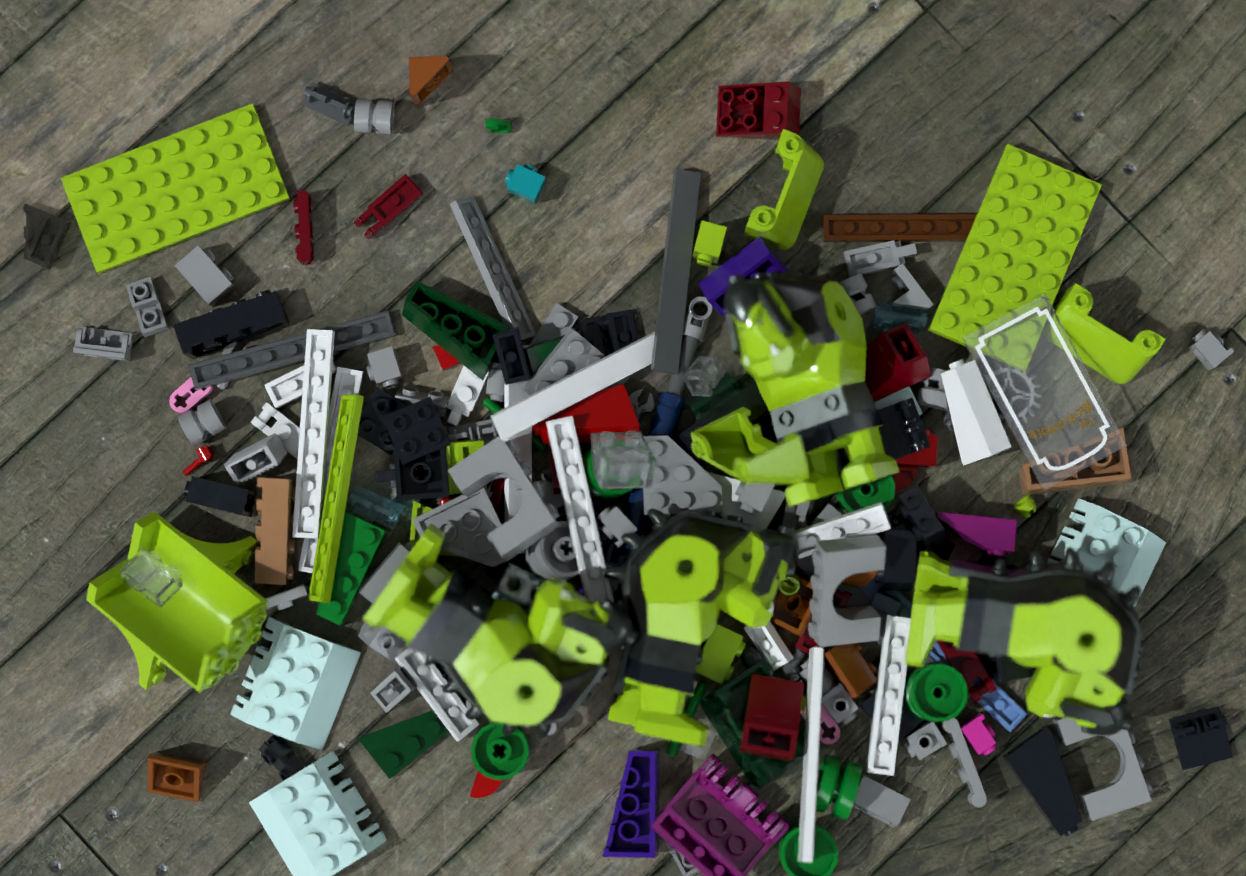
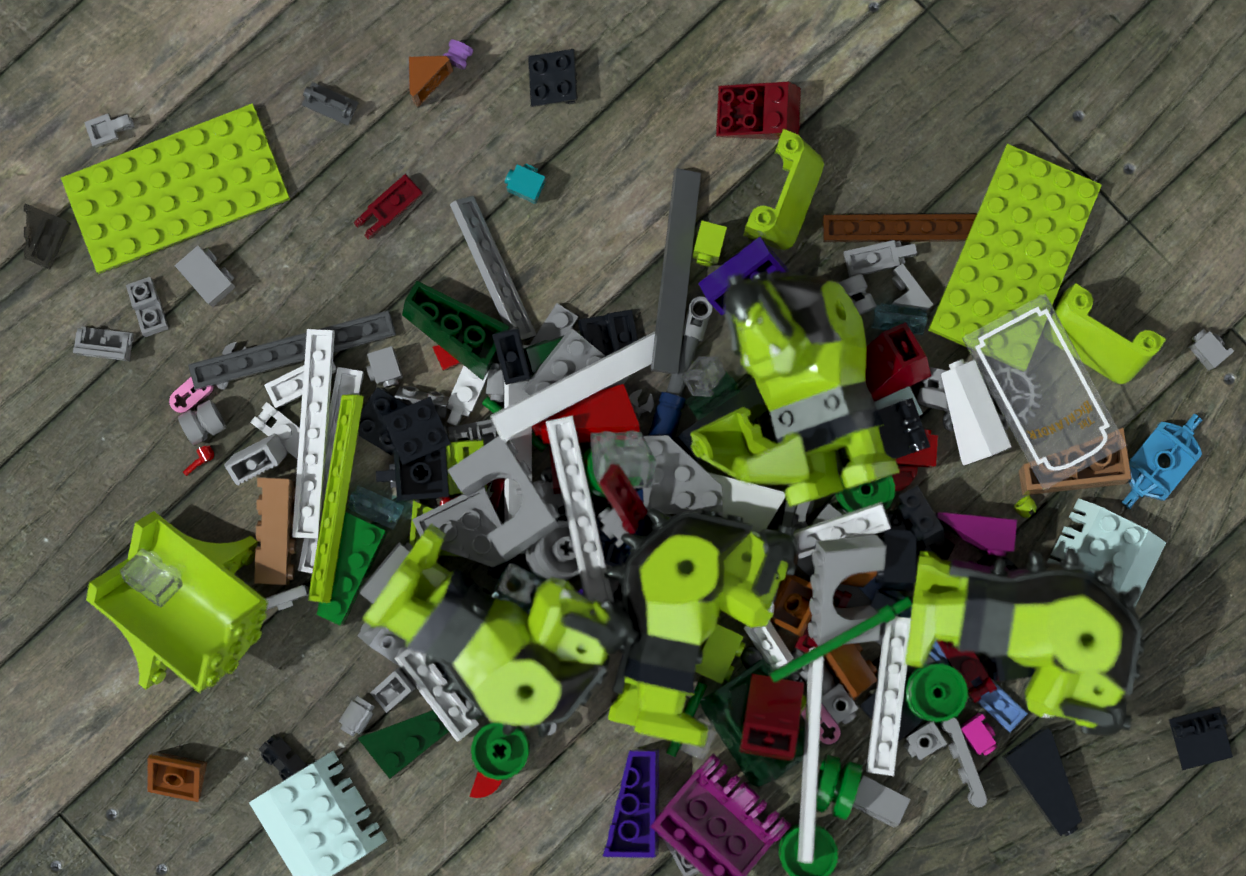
(104, 129): none -> light grey plate
(220, 496): black slope -> none
(230, 324): black wedge -> none
(296, 684): light aqua slope -> none
(304, 228): dark red hinge -> none
(356, 716): none -> light grey brick
(374, 116): light grey wheel -> none
(458, 53): none -> medium lavender wheel
(498, 126): green tile -> none
(553, 78): none -> black hinge
(623, 497): none -> dark red plate
(753, 496): light grey brick -> none
(787, 587): lime hinge -> none
(885, 615): none -> green bar
(1127, 787): light grey arch -> none
(1147, 476): none -> dark azure plate

